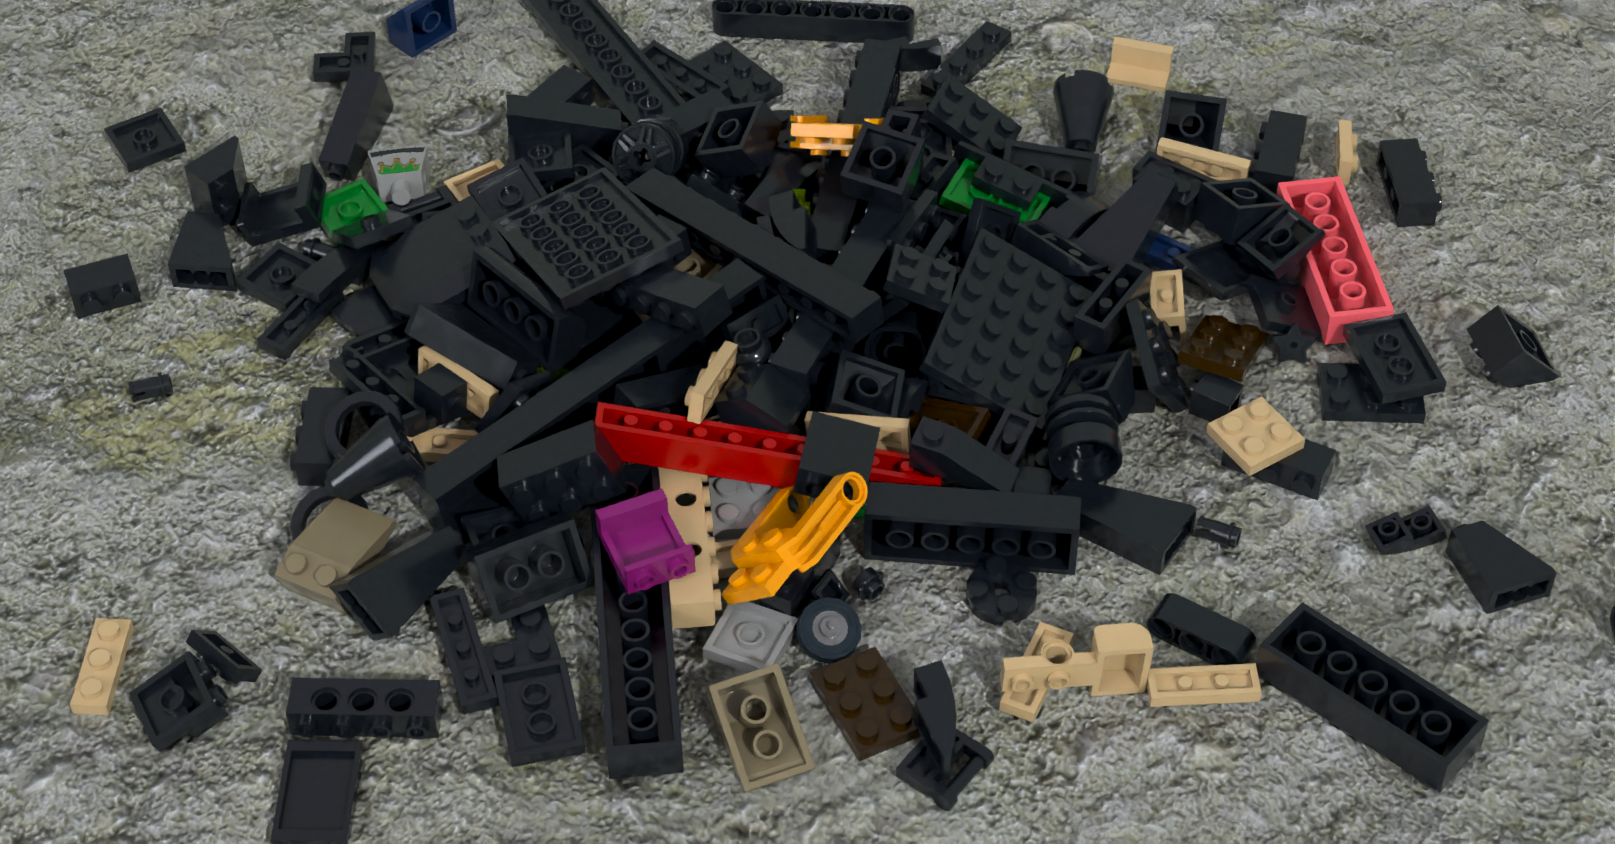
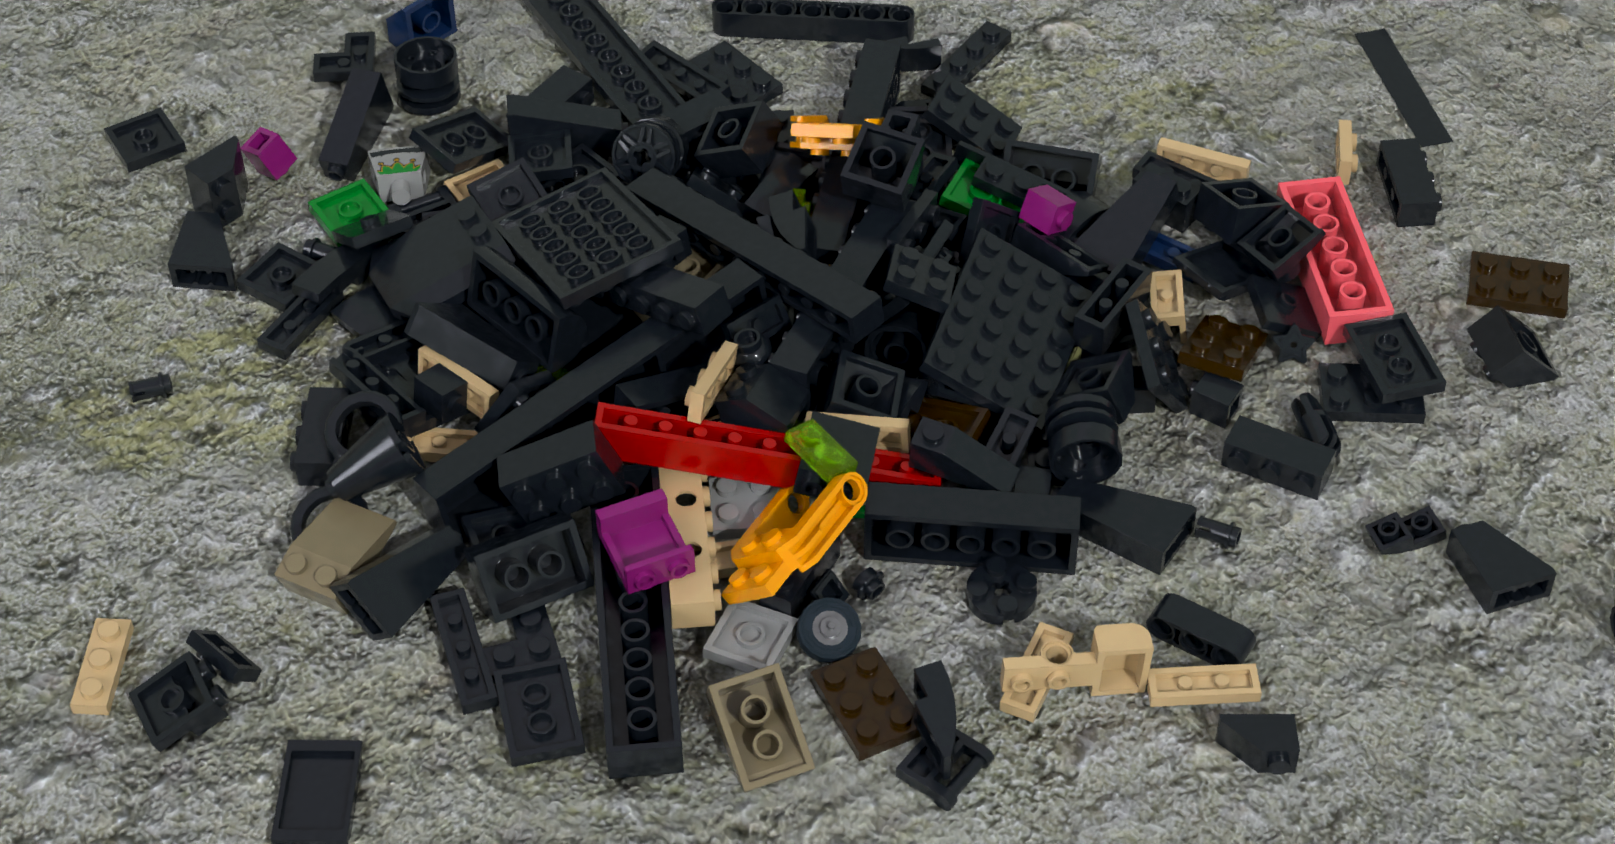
(102, 285): black brick -> none
(268, 153): none -> magenta brick
(282, 210): black panel -> none
(365, 708): black brick -> none
(427, 75): none -> black wheel
(461, 140): none -> black plate
(820, 450): none -> clear neon green plate
(1047, 209): none -> magenta brick
(1082, 108): black cone -> none
(1140, 64): tan panel -> none
(1192, 119): black slope -> none
(1255, 436): tan plate -> none
(1261, 740): none -> black slope
(1280, 149): black brick -> none
(1314, 422): none -> black arm
(1371, 696): black brick -> none
(1403, 88): none -> black sticker
(1518, 284): none -> dark brown plate

